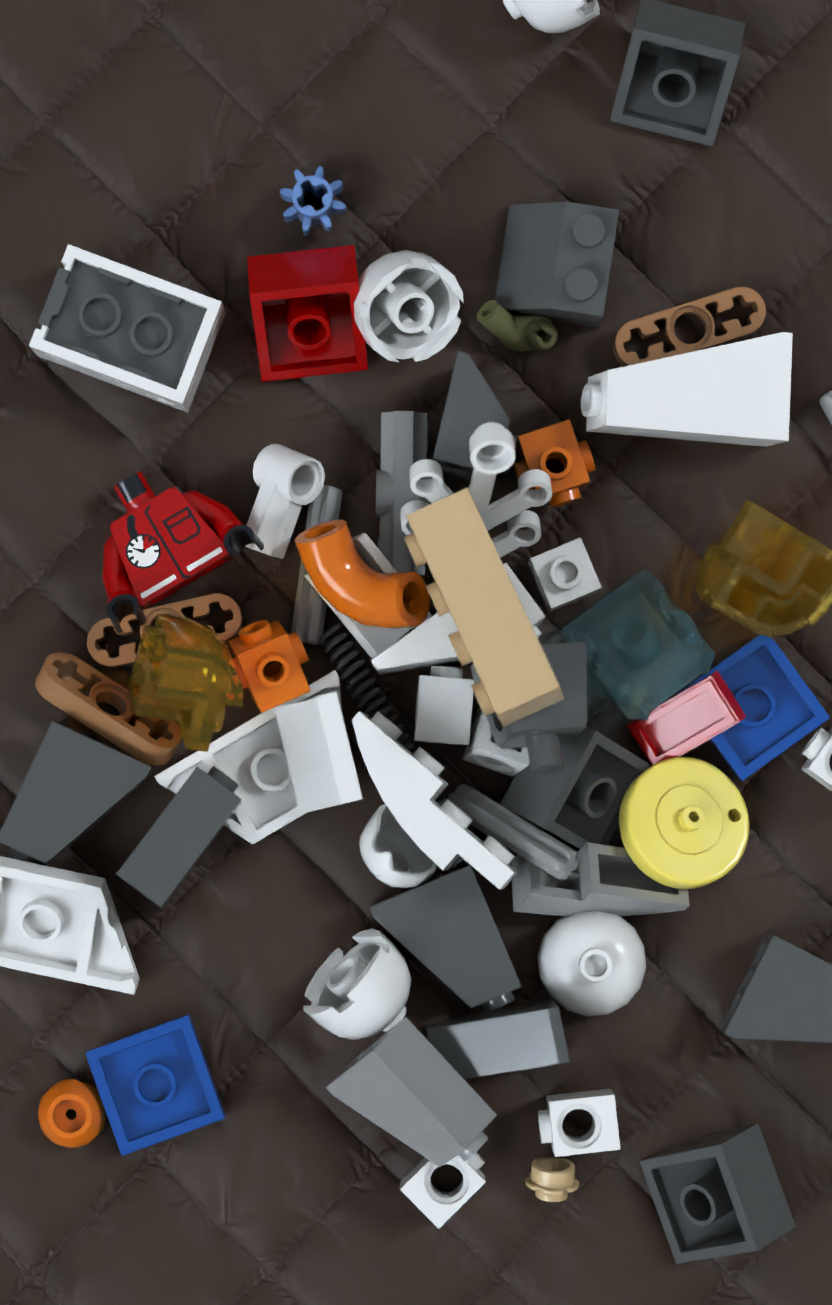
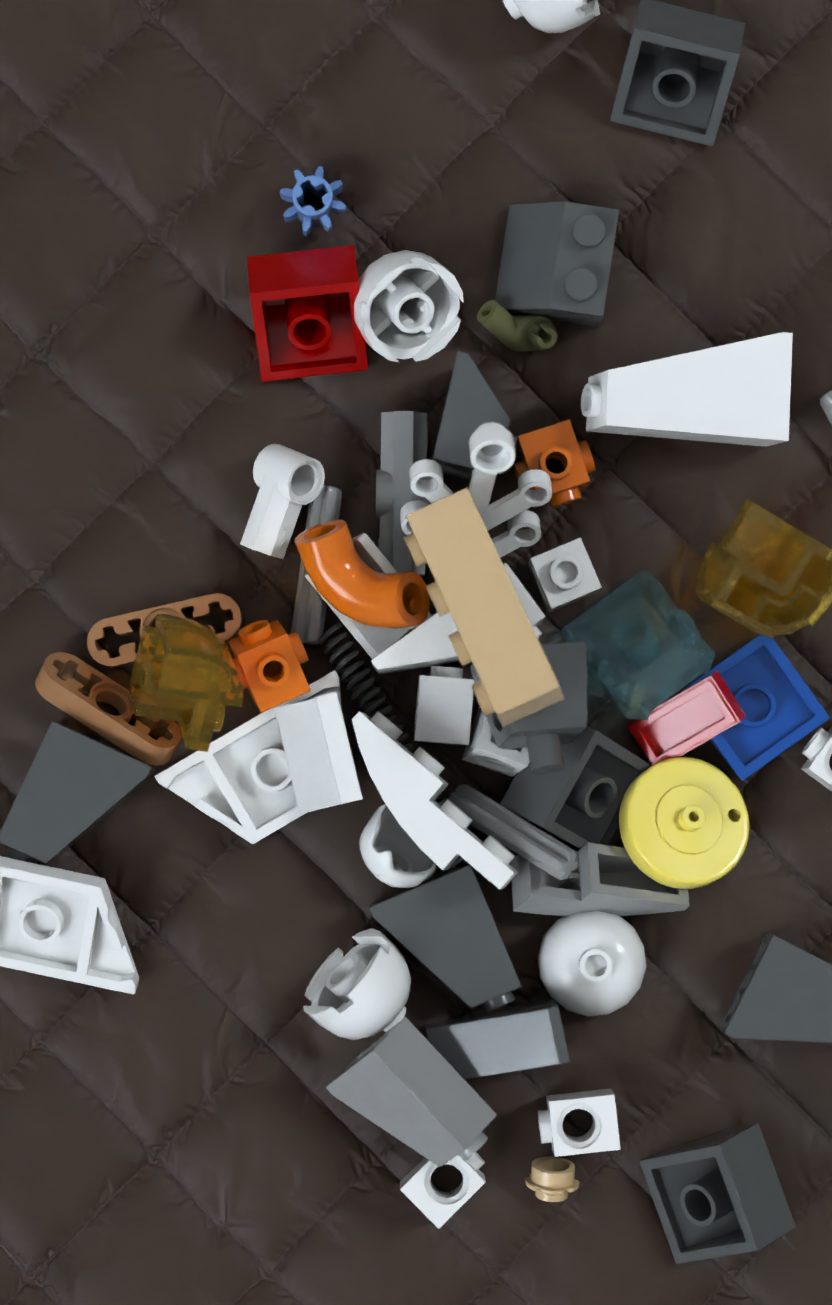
(89, 1113): orange plate -> none
(128, 328): dark grey piece -> none
(155, 1084): blue plate -> none
(165, 545): red torso -> none
(181, 835): dark grey slope -> none
(723, 304): medium nougat beam -> none

